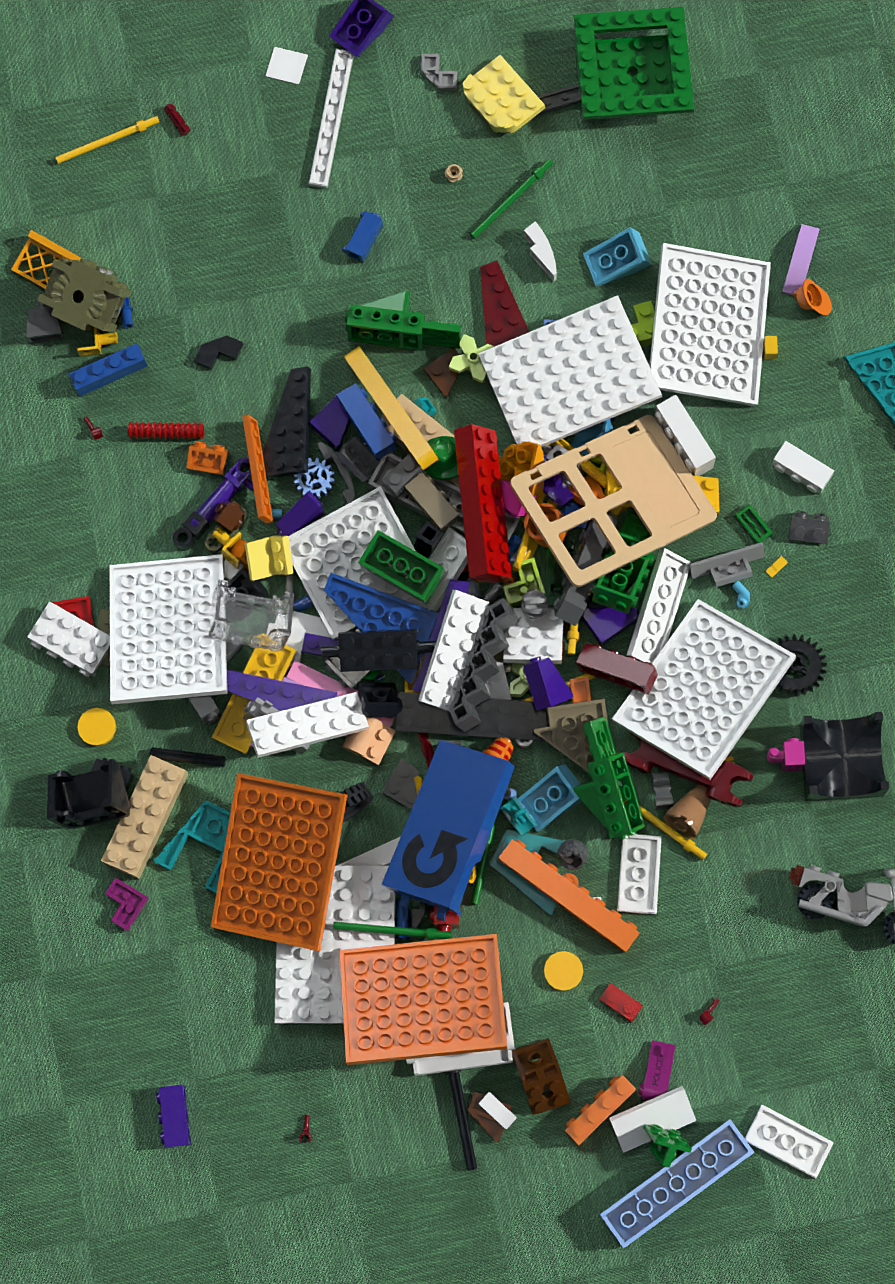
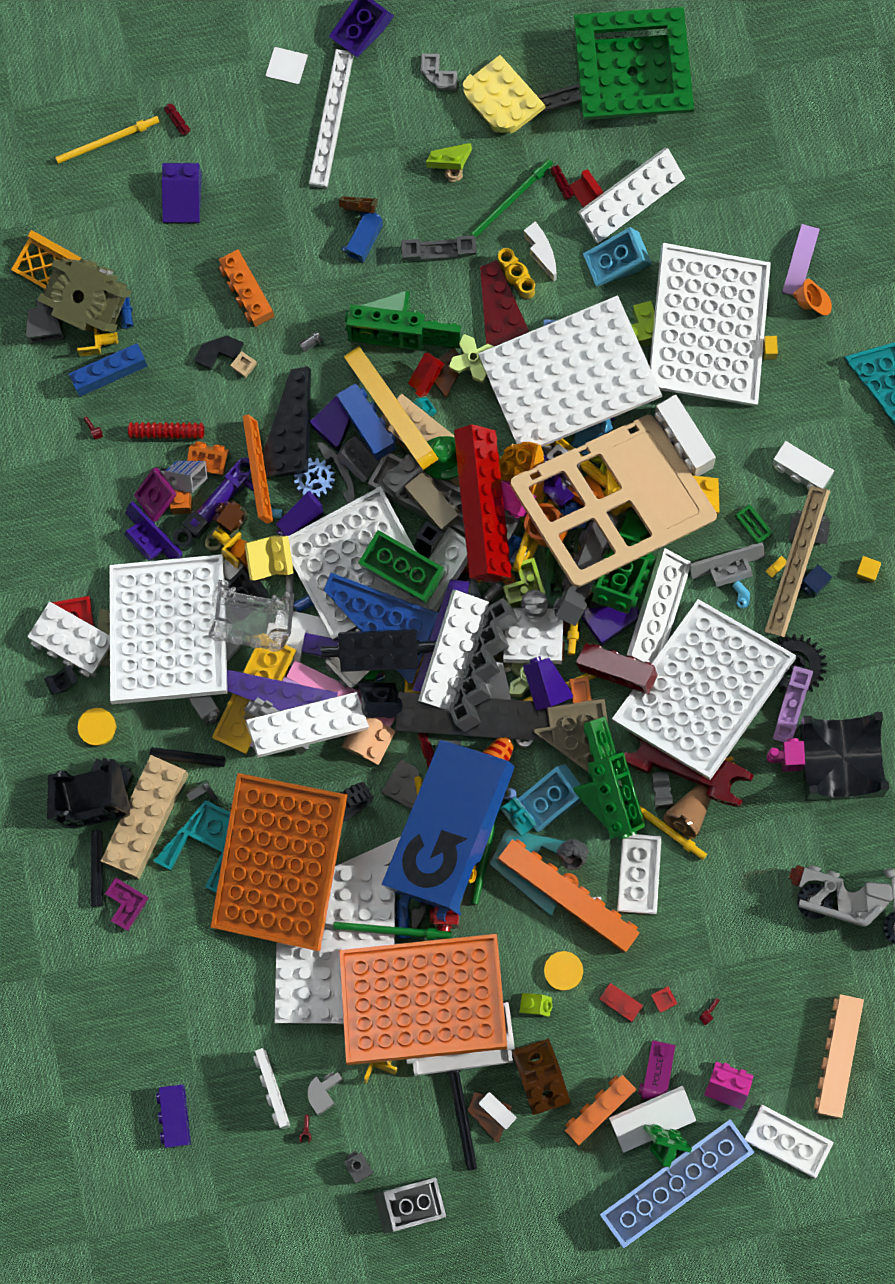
(61, 681): none -> black bracket
(96, 869): none -> black axle
(148, 536): none -> dark purple bracket
(155, 494): none -> magenta plate
(181, 192): none -> dark purple slope
(181, 503): none -> orange brick
(185, 475): none -> light grey torso
(200, 789): none -> dark grey tile
(243, 364): none -> tan plate
(247, 289): none -> orange brick
(268, 1081): none -> white plate
(310, 341): none -> flat silver pin
(318, 1094): none -> light grey brick
(358, 203): none -> reddish brown wing
(358, 1166): none -> dark grey brick
(386, 1066): none -> yellow bracket
(410, 1205): none -> dark grey slope
(425, 374): none -> red panel
(438, 250): none -> dark grey slope
(449, 157): none -> lime wing
(512, 266): none -> yellow piece
(536, 1004): none -> lime bracket
(561, 182): none -> dark red axle
(586, 188): none -> red panel
(631, 195): none -> white plate
(664, 999): none -> red plate
(729, 1085): none -> dark pink brick
(792, 704): none -> lavender slope
(797, 561): none -> tan plate
(815, 581): none -> dark blue brick
(839, 1056): none -> light nougat brick
(868, 569): none -> yellow piece

